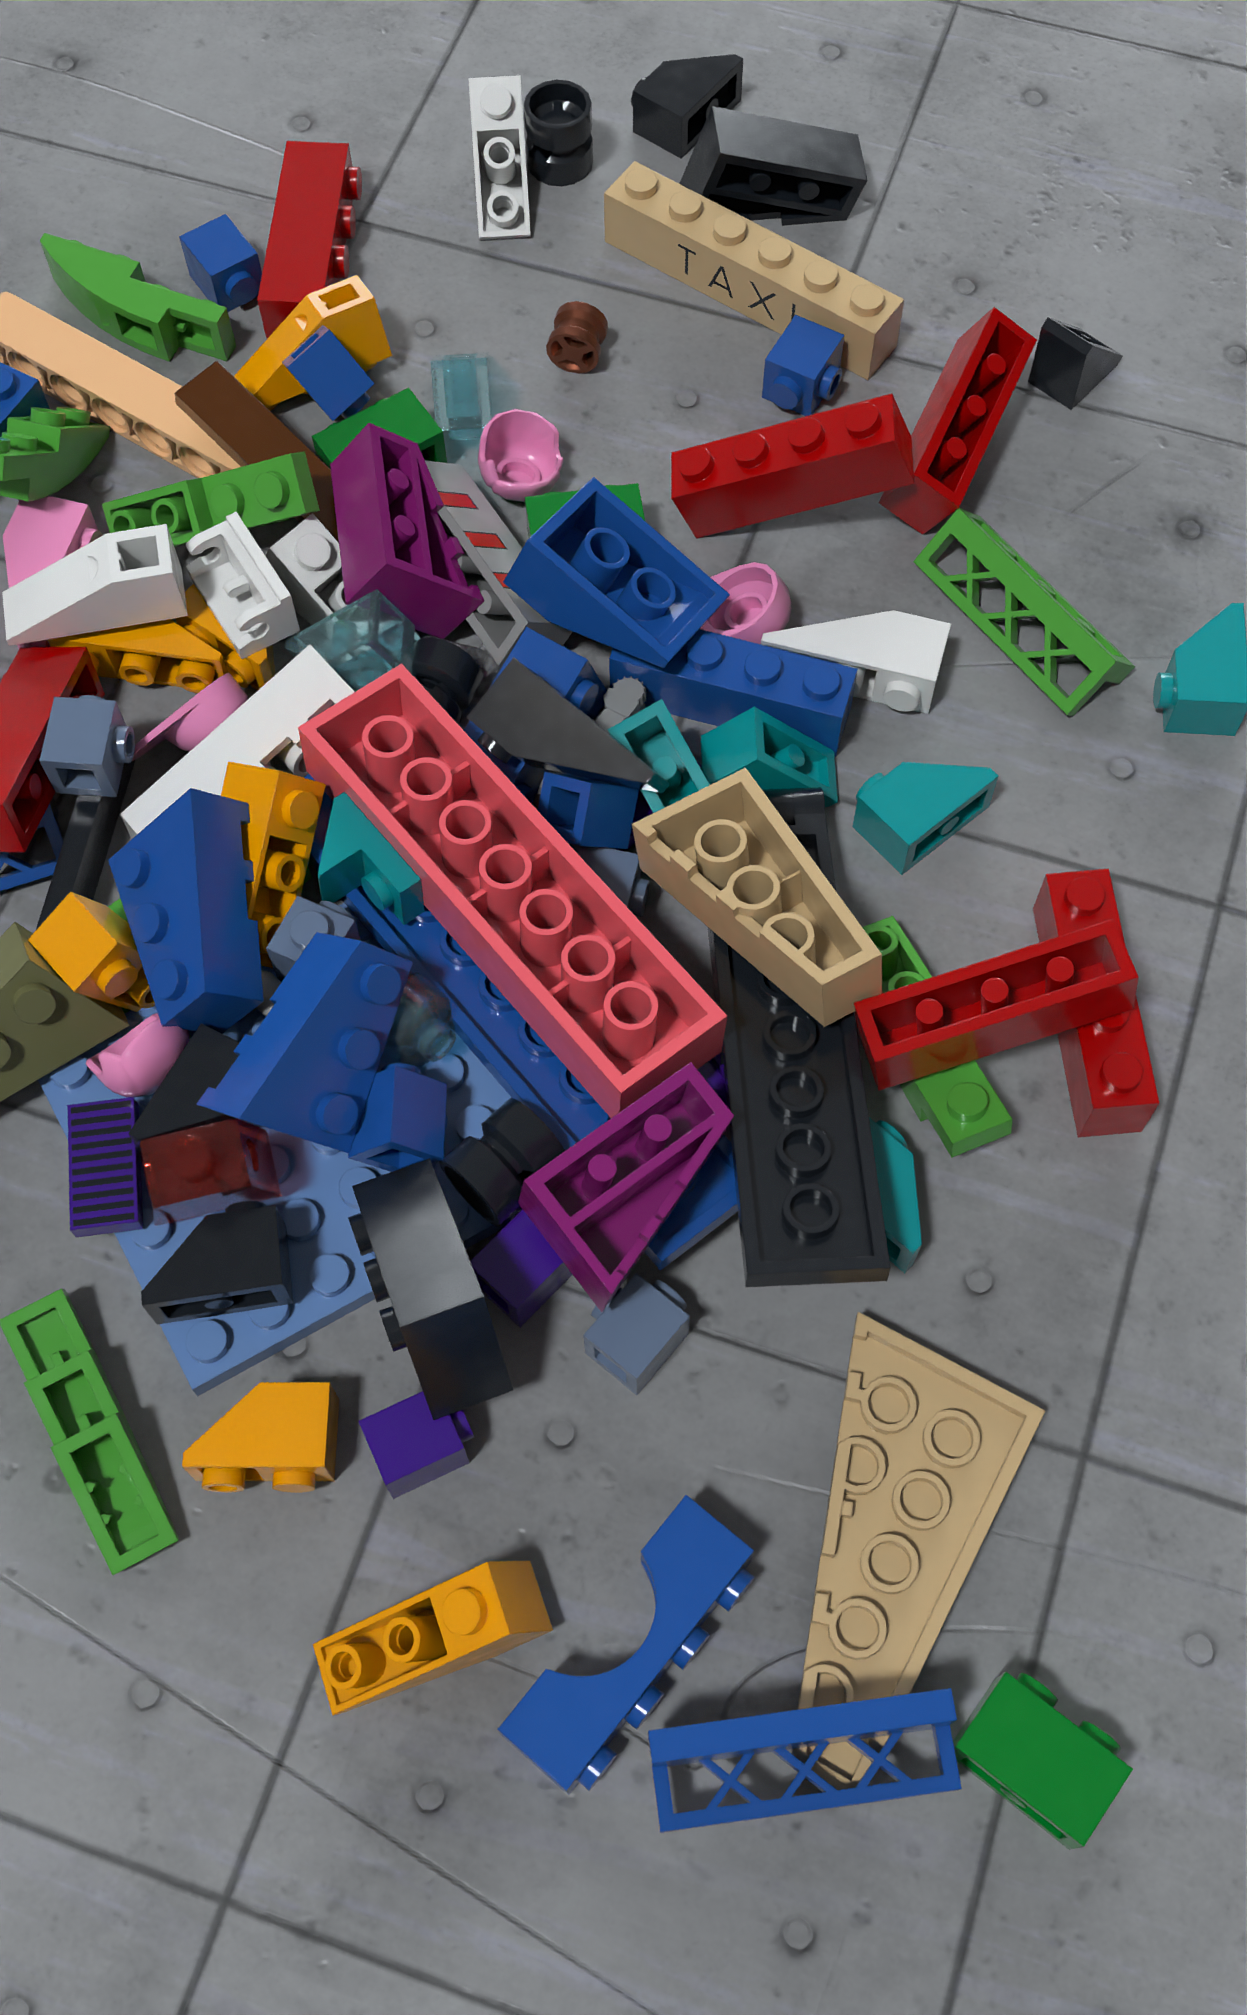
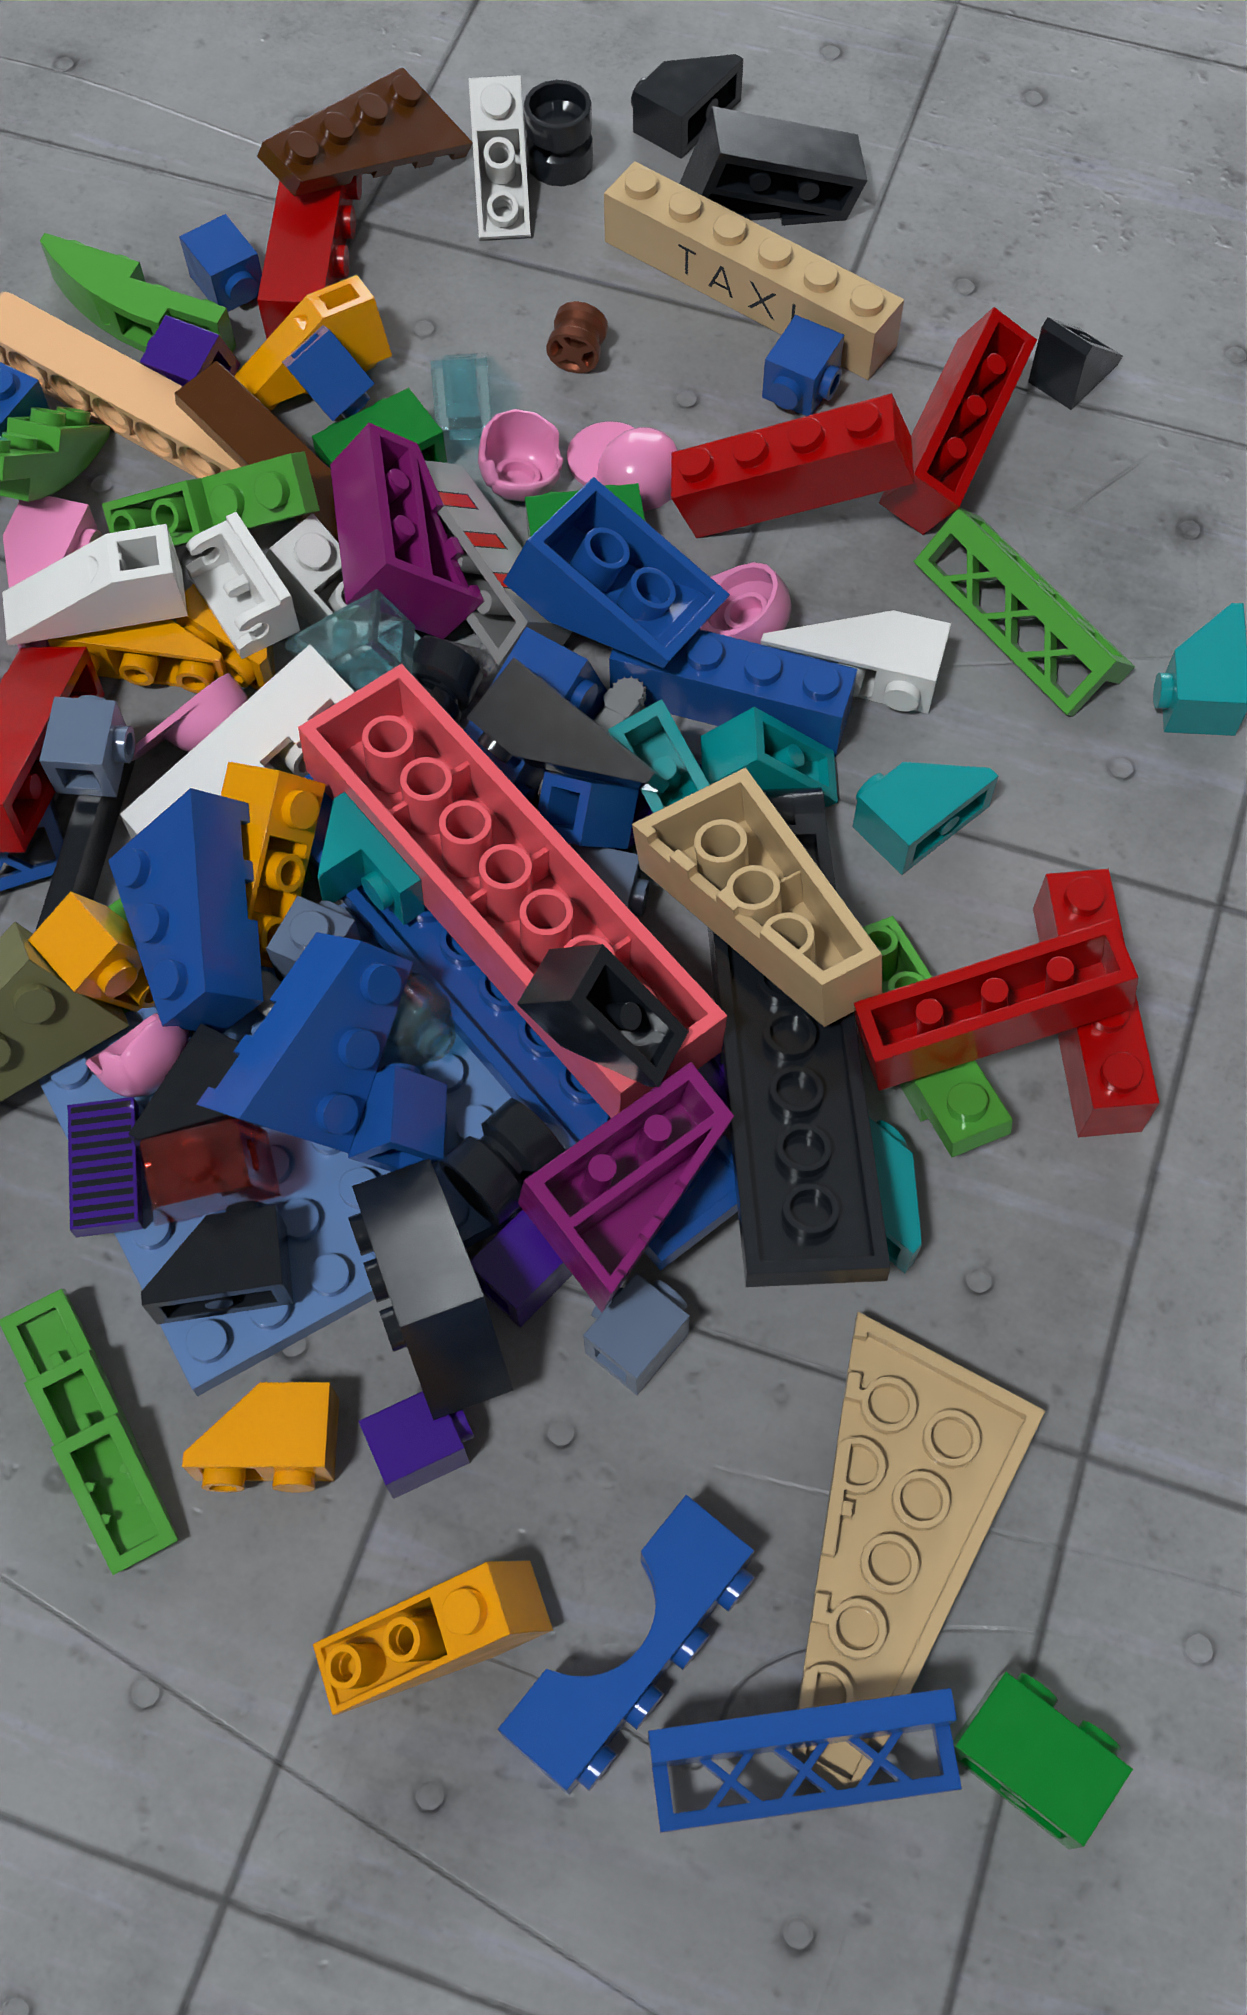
(185, 350): none -> dark purple brick
(364, 134): none -> reddish brown wing
(603, 1013): none -> black slope
(624, 456): none -> bright pink cap

